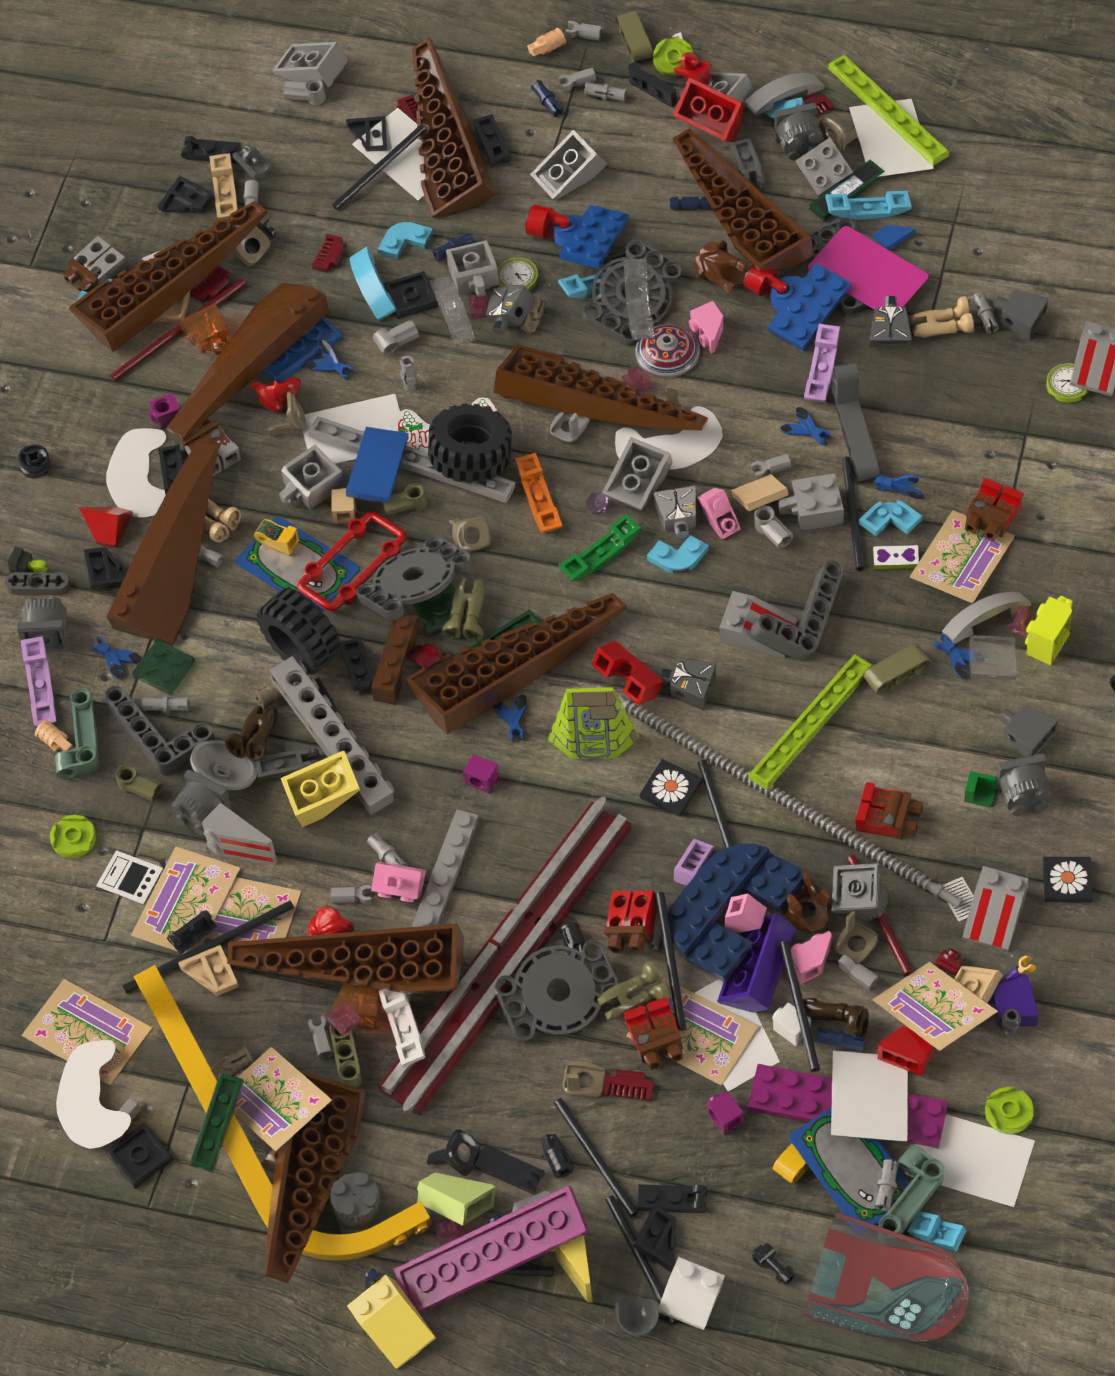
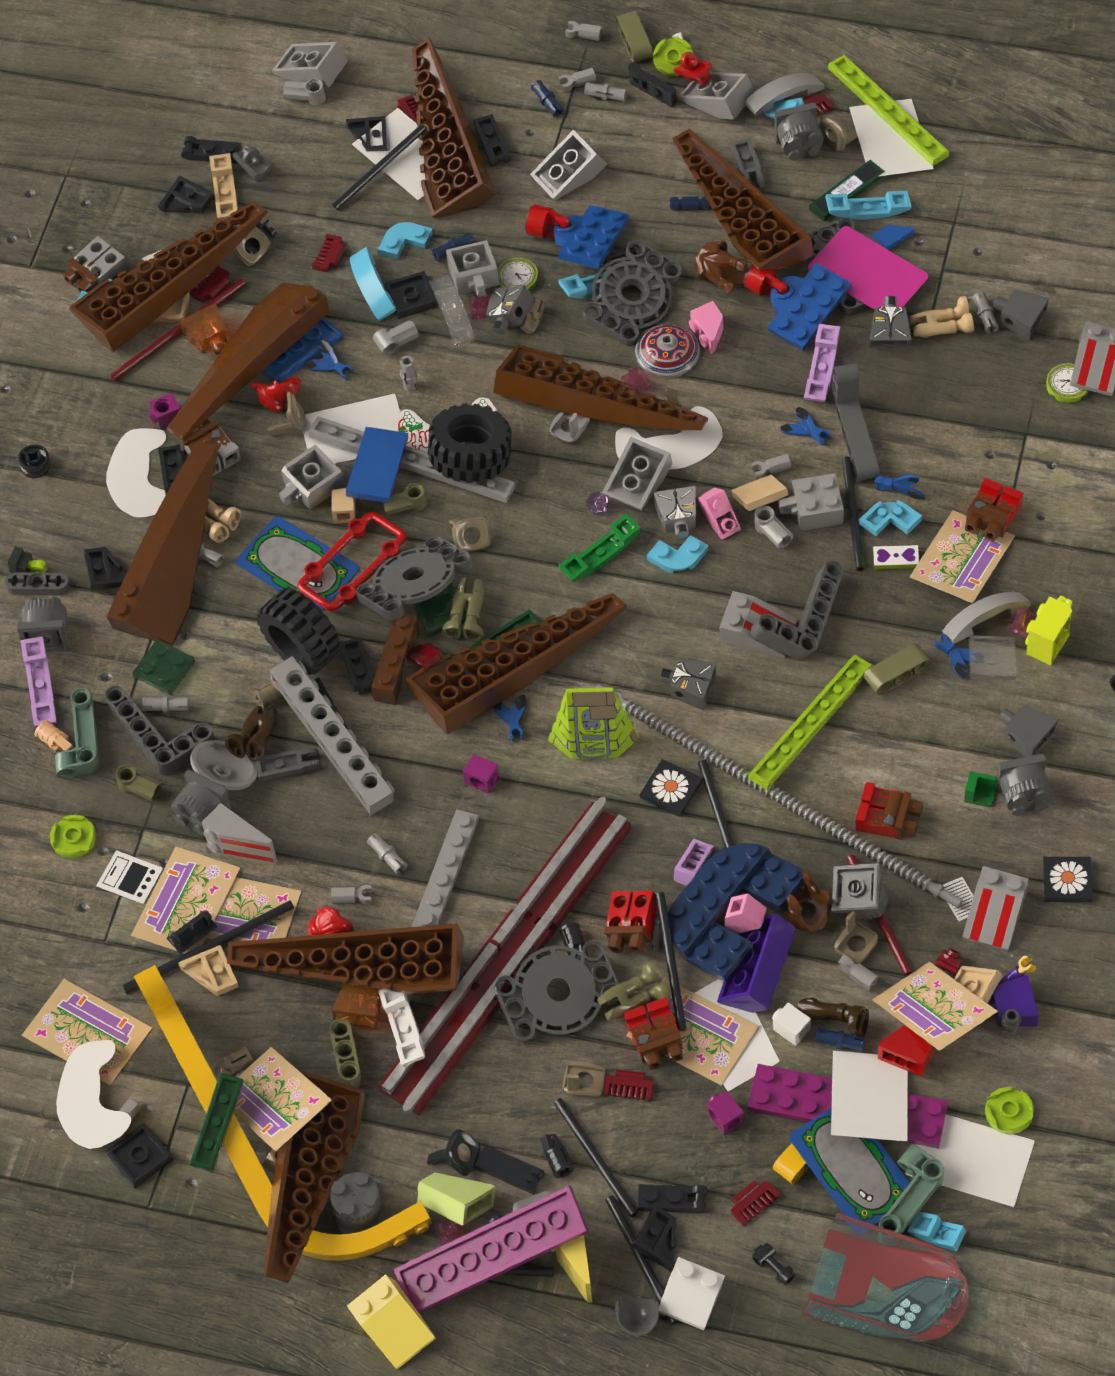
(106, 523): red slope -> none
(113, 657): blue piece -> none
(251, 192): light grey bar -> none
(277, 536): yellow leg -> none
(320, 788): light yellow slope -> none
(321, 1039): light grey bar -> none
(344, 1018): clear pink tile -> none
(371, 1278): dark blue axle -> none
(398, 880): bright pink brick -> none
(537, 493): orange slope -> none
(547, 42): light nougat hinge -> none
(617, 661): red arch -> none
(637, 299): clear slope -> none
(710, 110): red slope -> none
(749, 1196): none -> dark red piece
(799, 1006): black piece -> none
(811, 956): bright pink slope -> none
(824, 166): light grey hinge -> none
(886, 1185): light grey pin -> none

